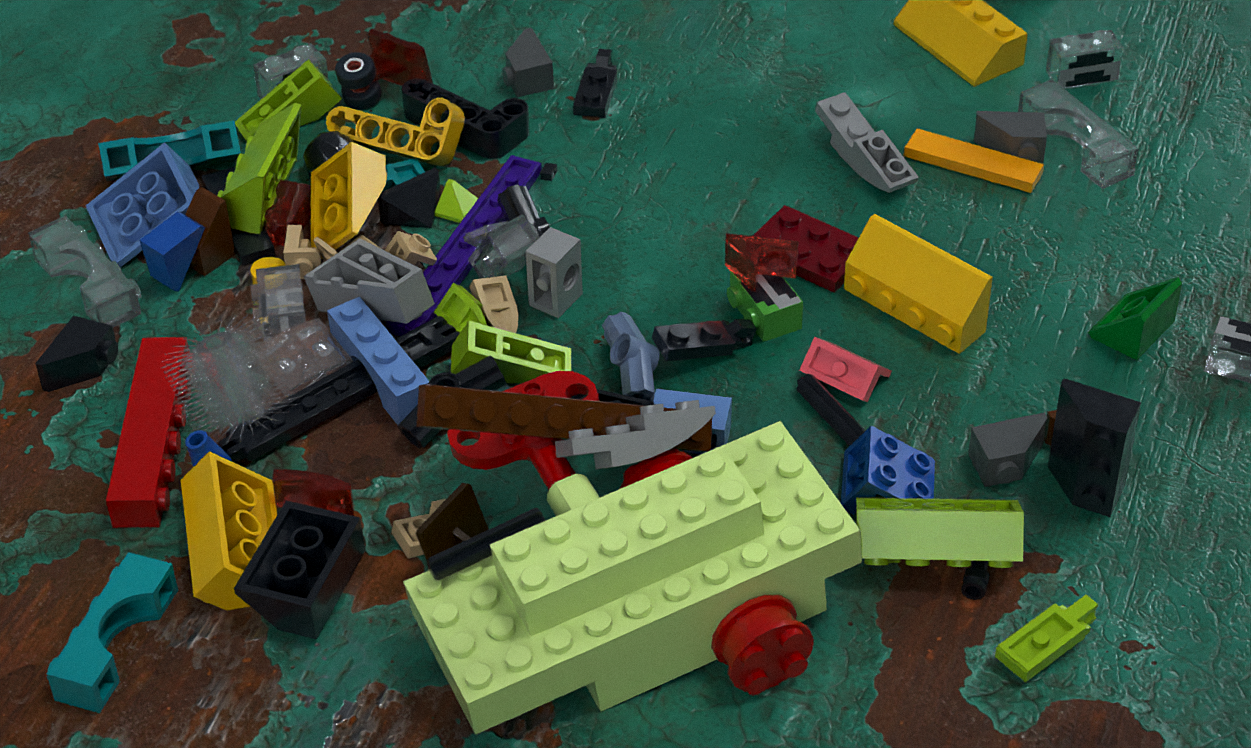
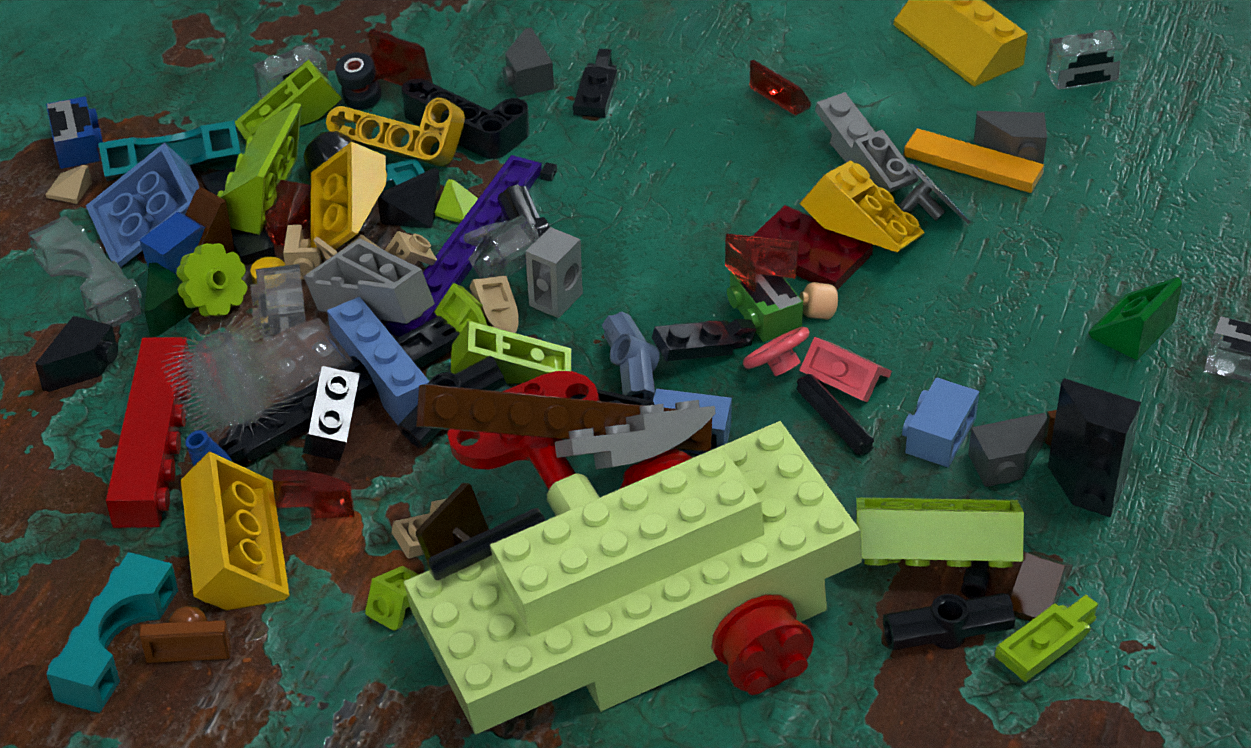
(70, 185): none -> tan slope
(74, 132): none -> brick
(162, 302): none -> dark green slope
(185, 638): none -> dark orange tile
(211, 280): none -> lime plant
(302, 567): black slope -> none
(331, 413): none -> brick
(389, 598): none -> lime bracket
(777, 89): none -> clear red slope
(778, 352): none -> coral piece
(819, 300): none -> light nougat piece
(856, 207): none -> yellow slope
(885, 467): blue bracket -> none
(919, 284): yellow slope -> none
(921, 196): none -> dark grey shield
(940, 421): none -> medium blue brick
(948, 621): none -> black piece
(1038, 584): none -> slope
(1106, 153): clear arch -> none

